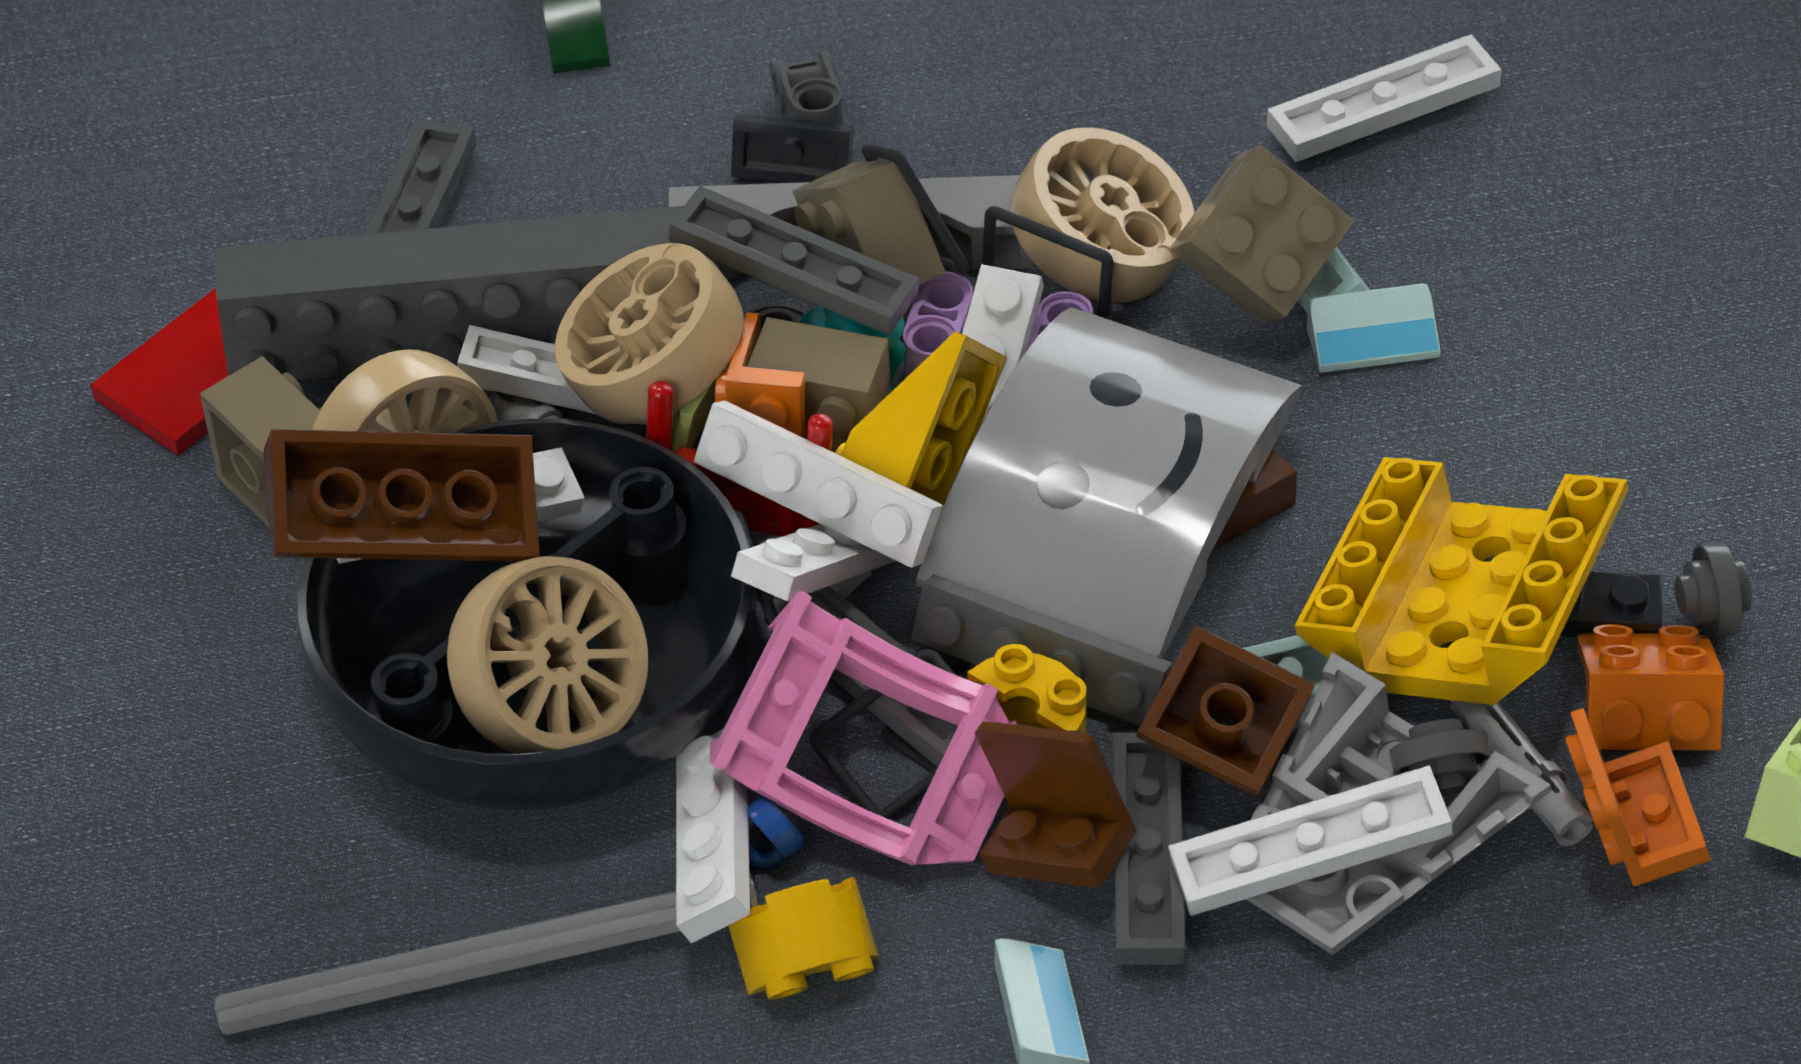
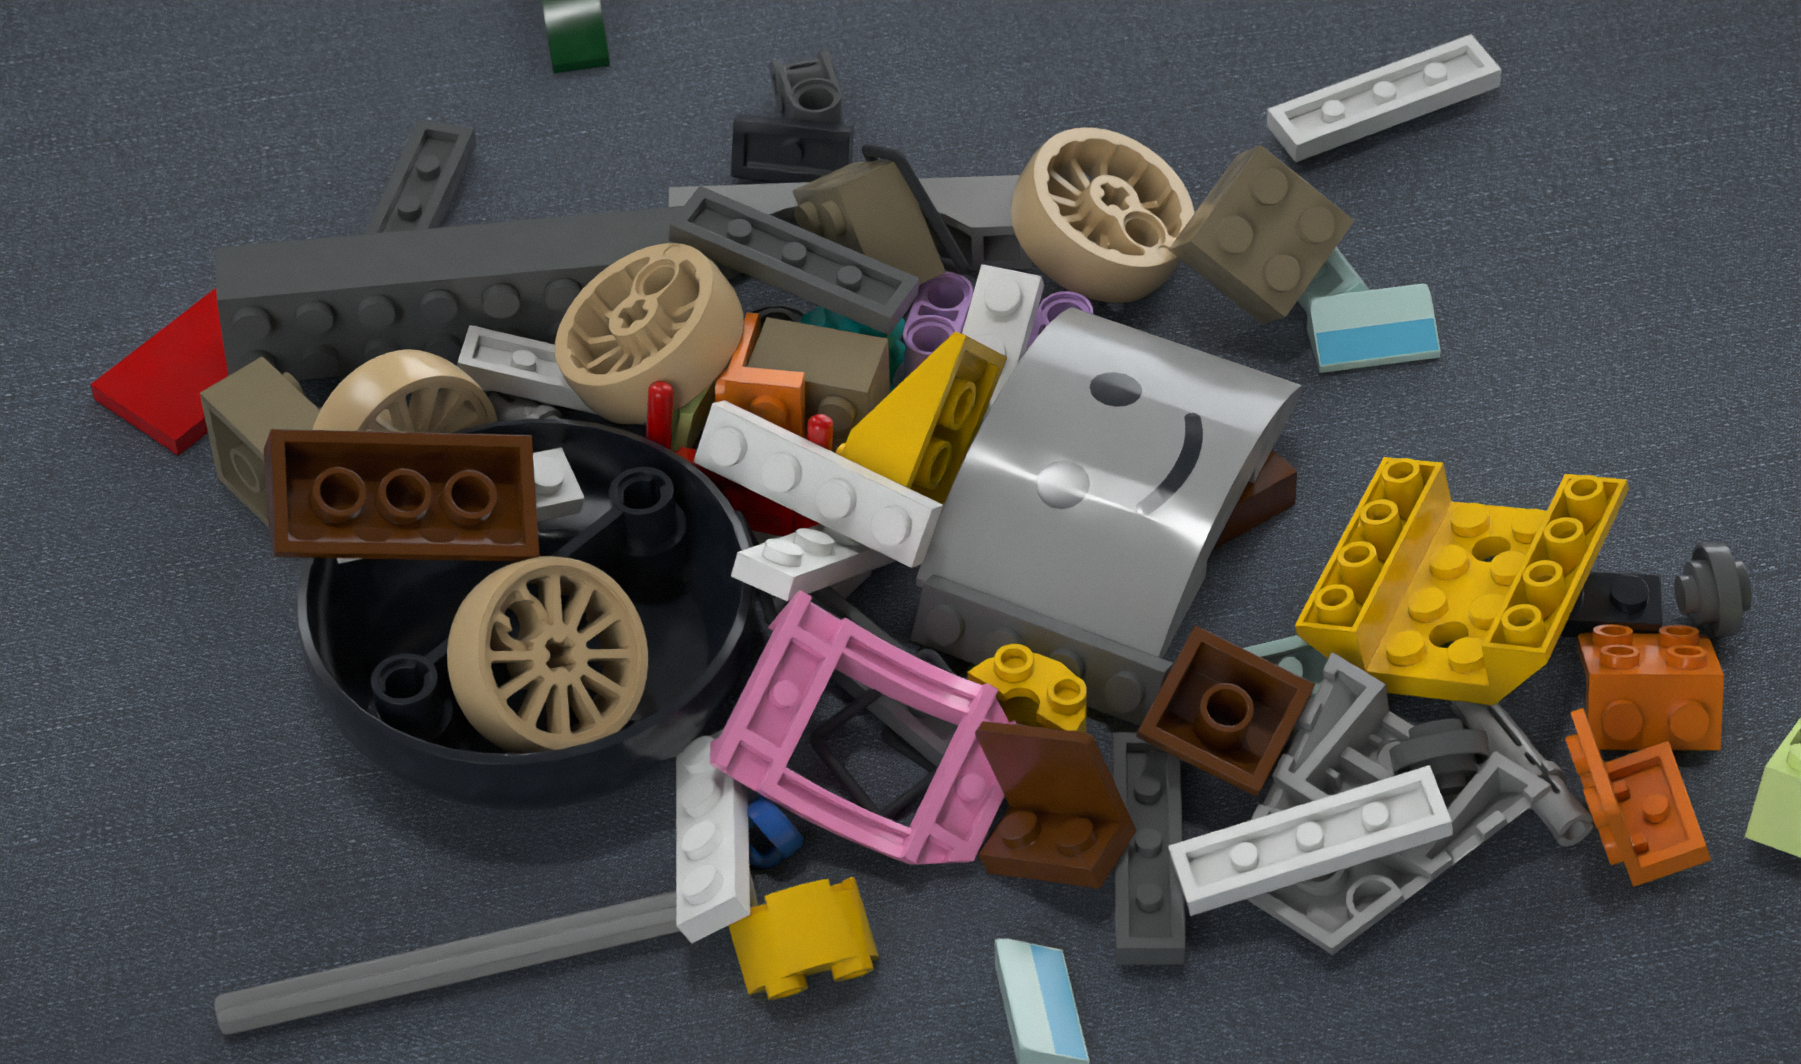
(1054, 236): black piece -> none

